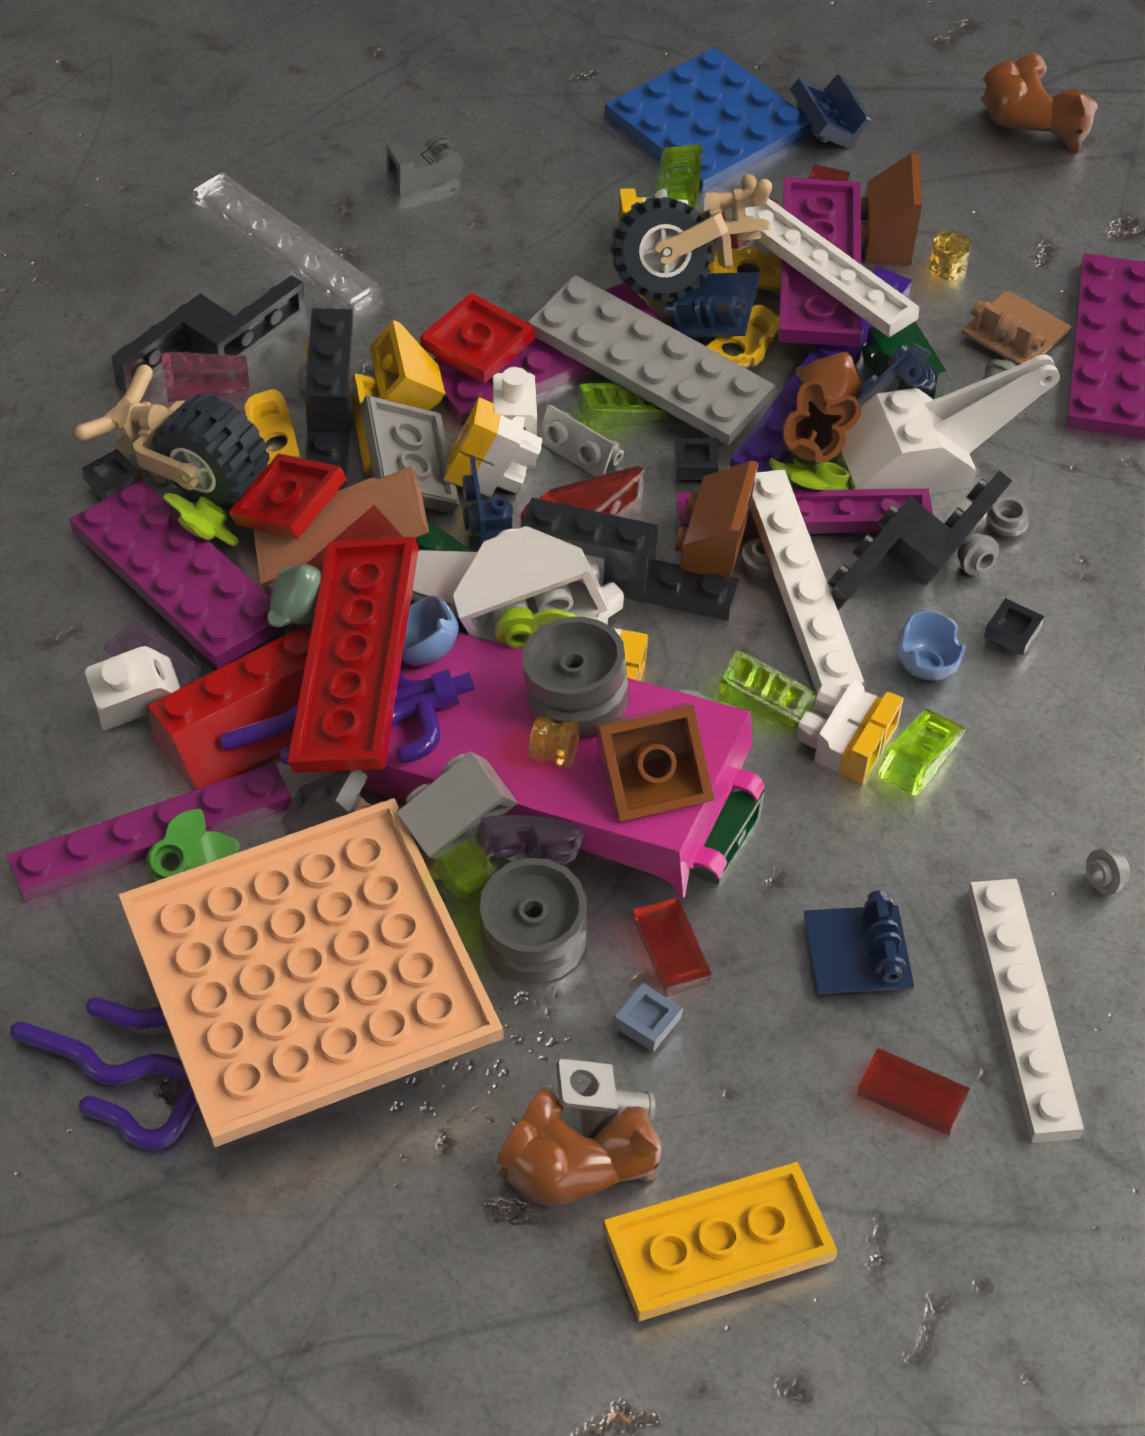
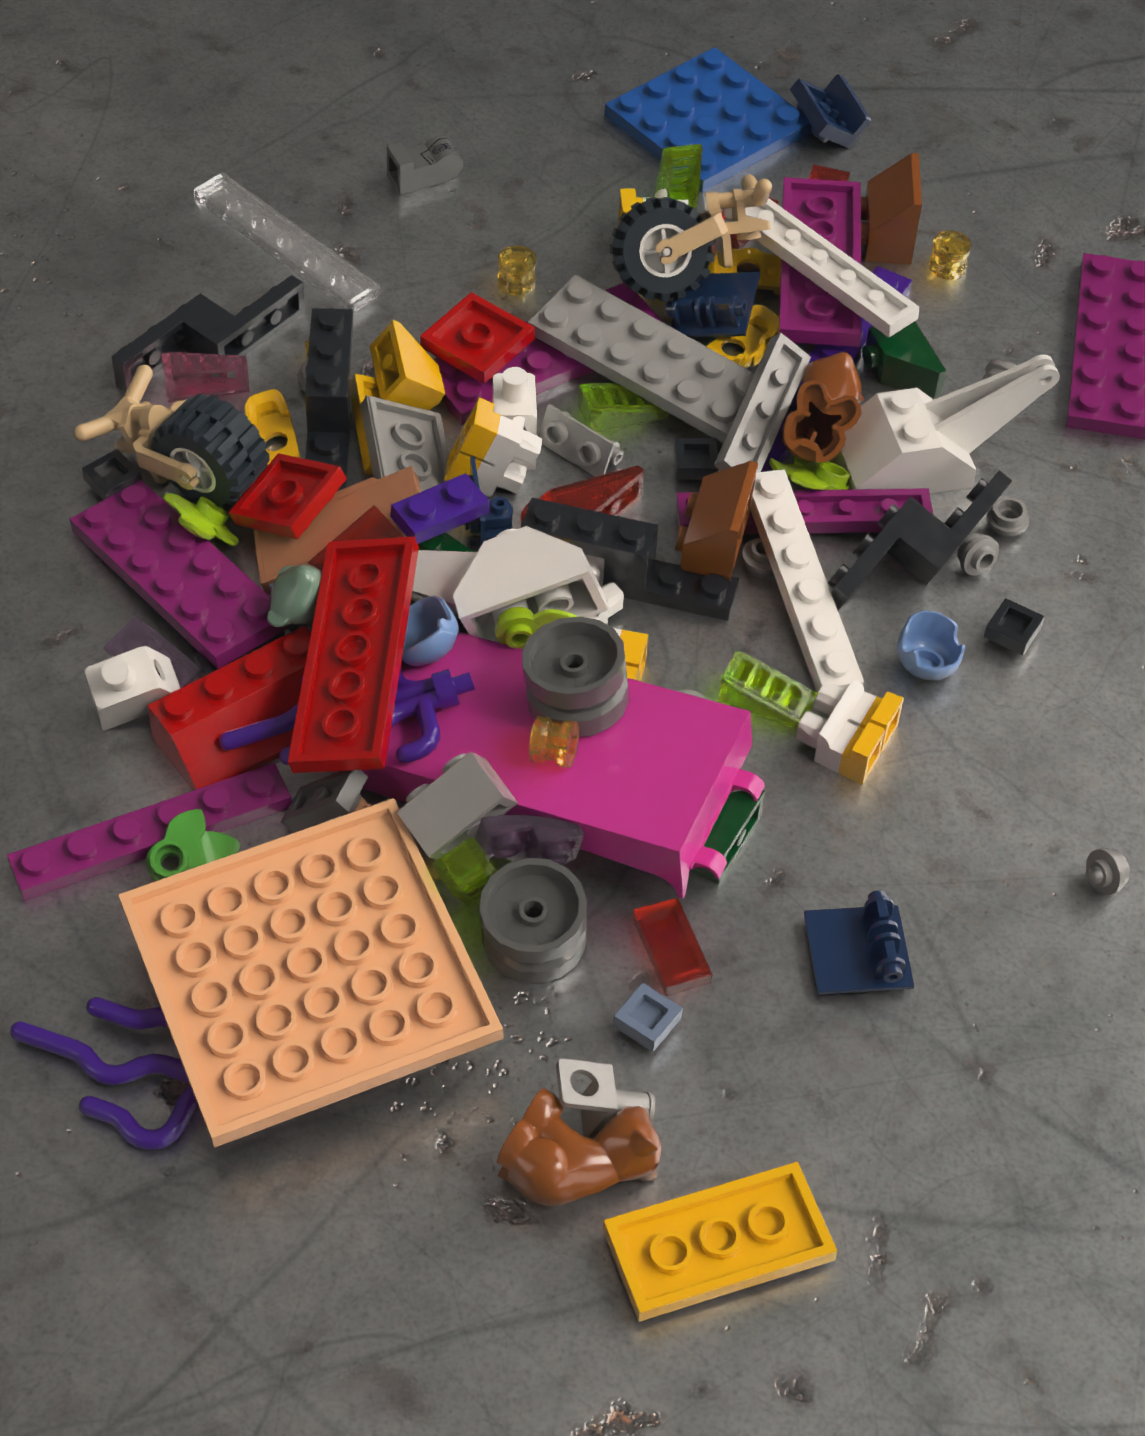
(440, 508): none -> dark purple plate
(516, 270): none -> clear yellow wheel
(654, 761): dark orange slope -> none
(764, 404): none -> light grey plate
(905, 365): dark blue hinge -> none
(913, 1091): clear red tile -> none
(917, 754): clear neon green slope -> none
(1015, 327): medium nougat hinge -> none
(1020, 101): dark orange animal -> none
(1025, 1012): white plate -> none

